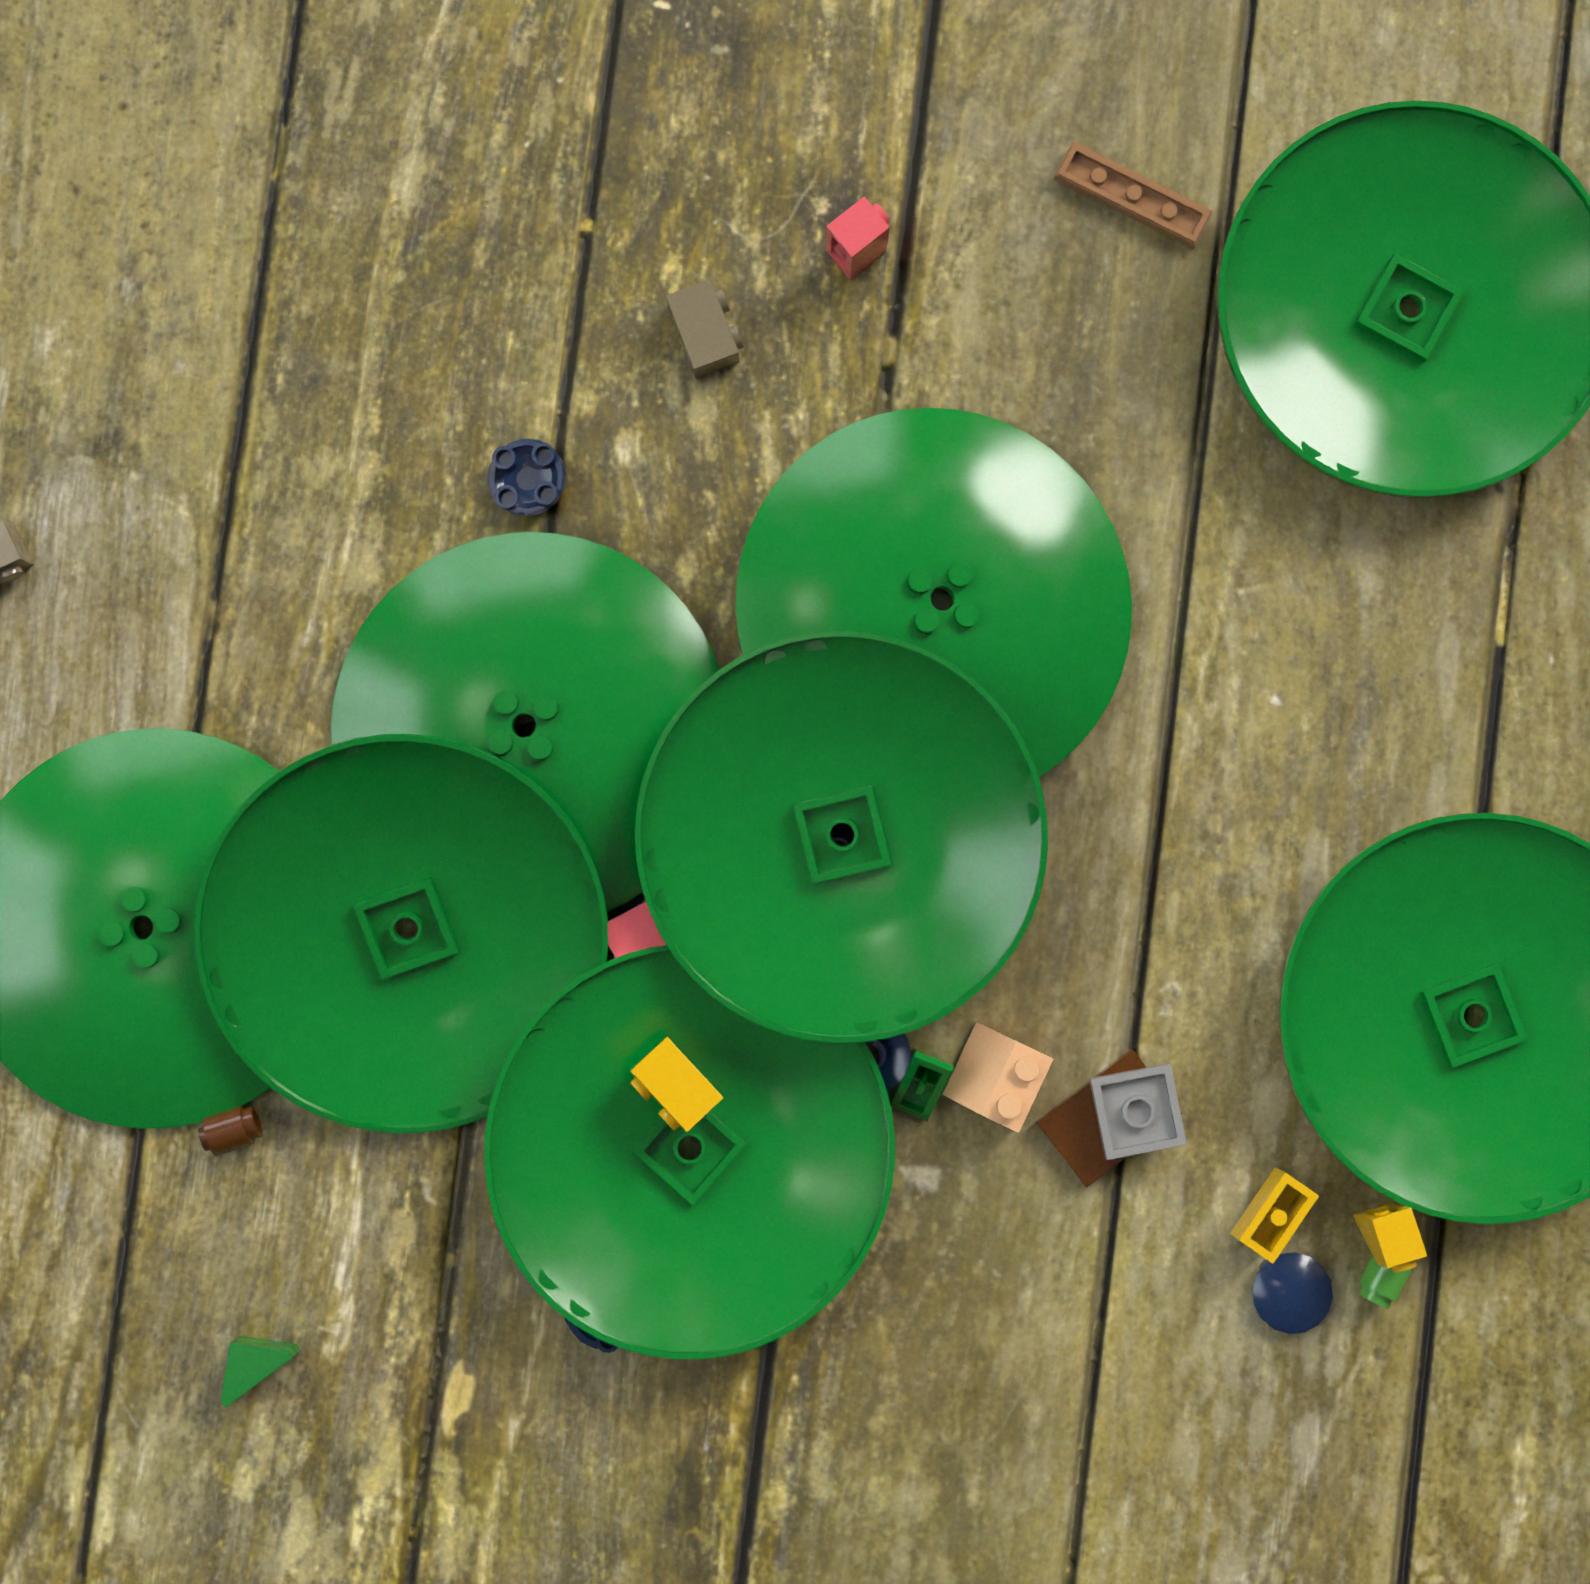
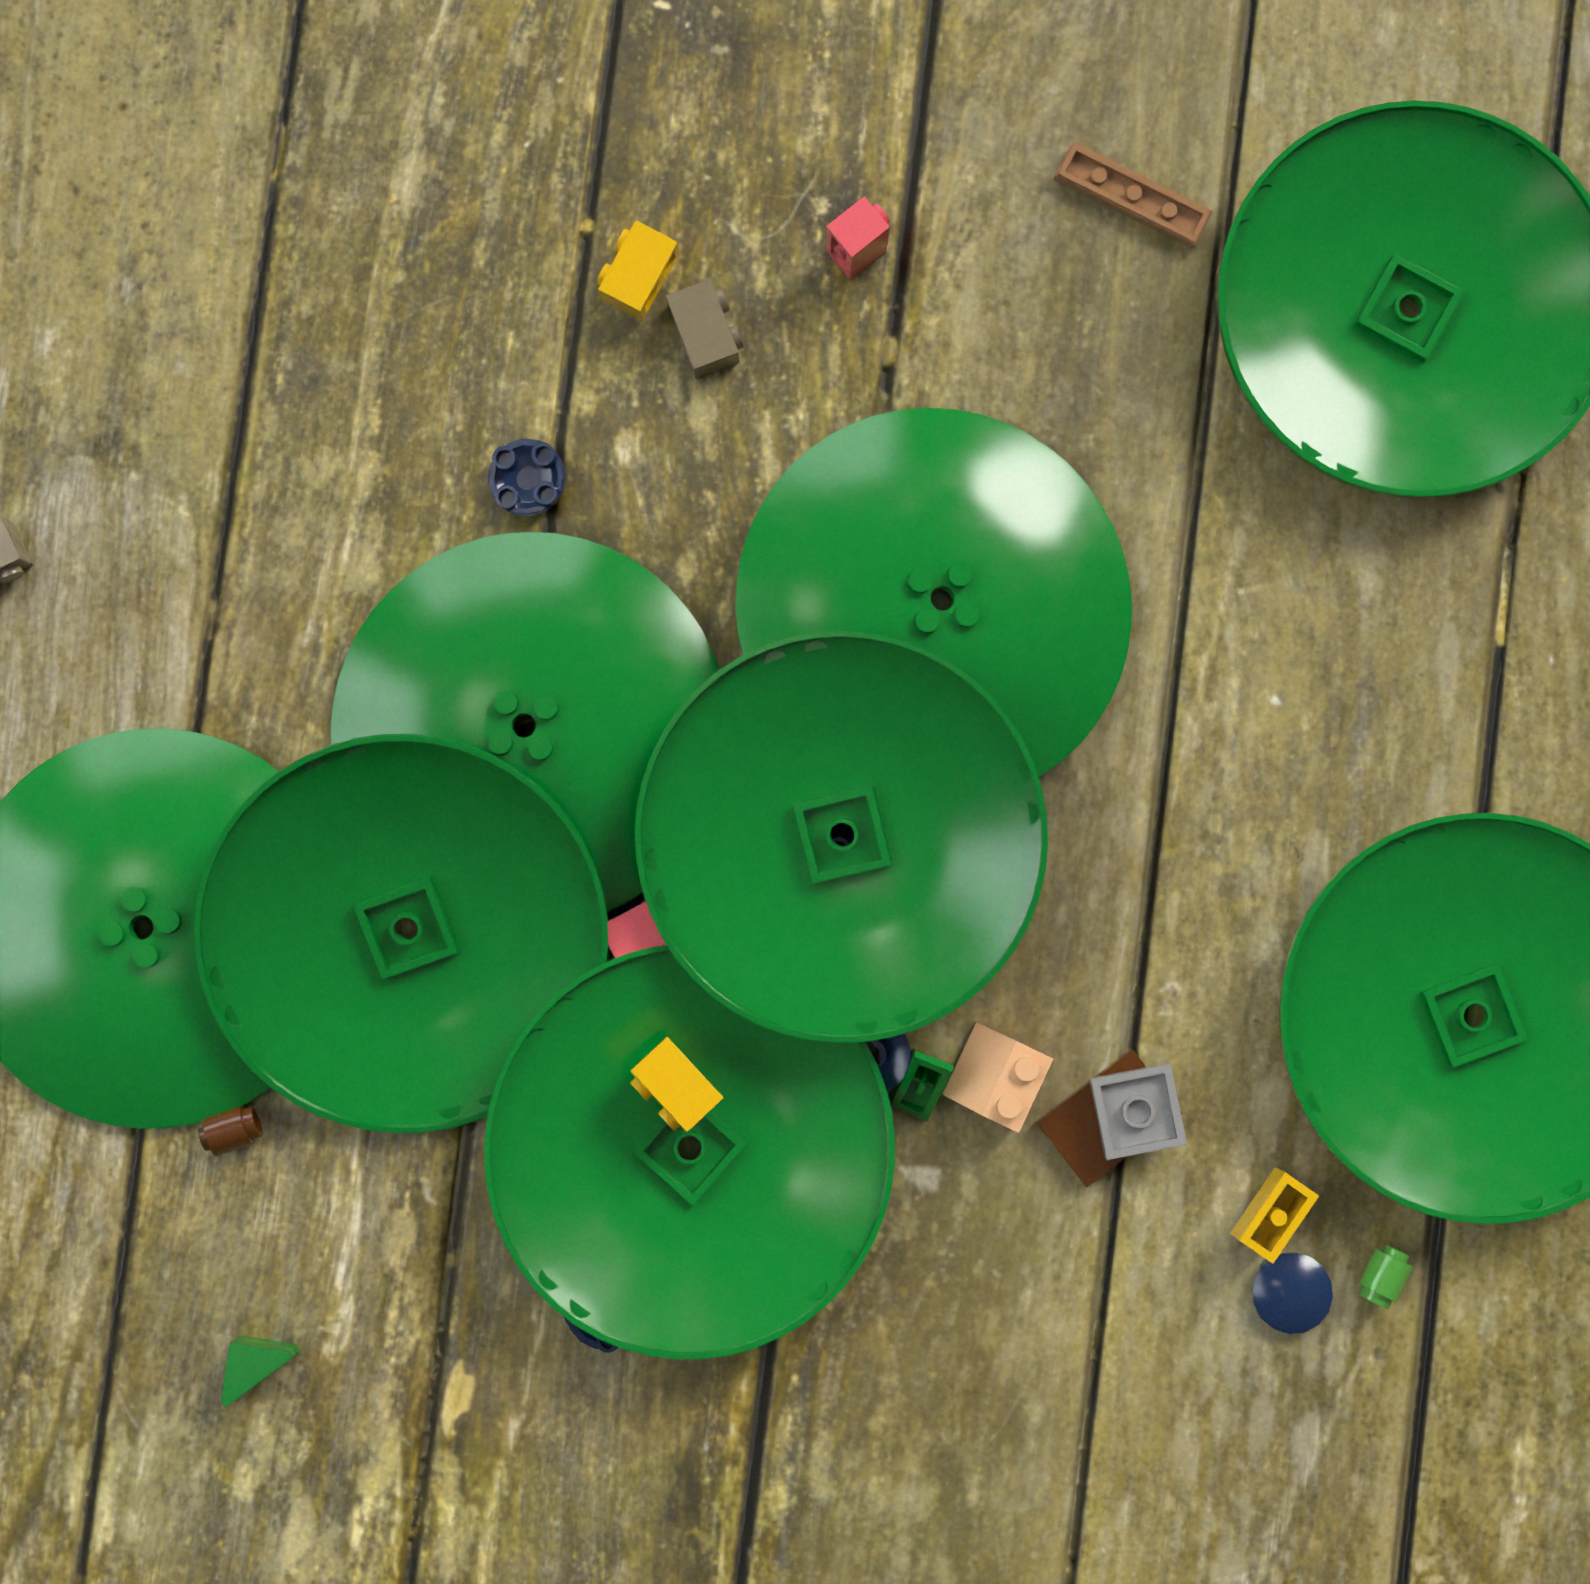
(637, 270): none -> yellow brick
(1392, 1236): yellow slope -> none

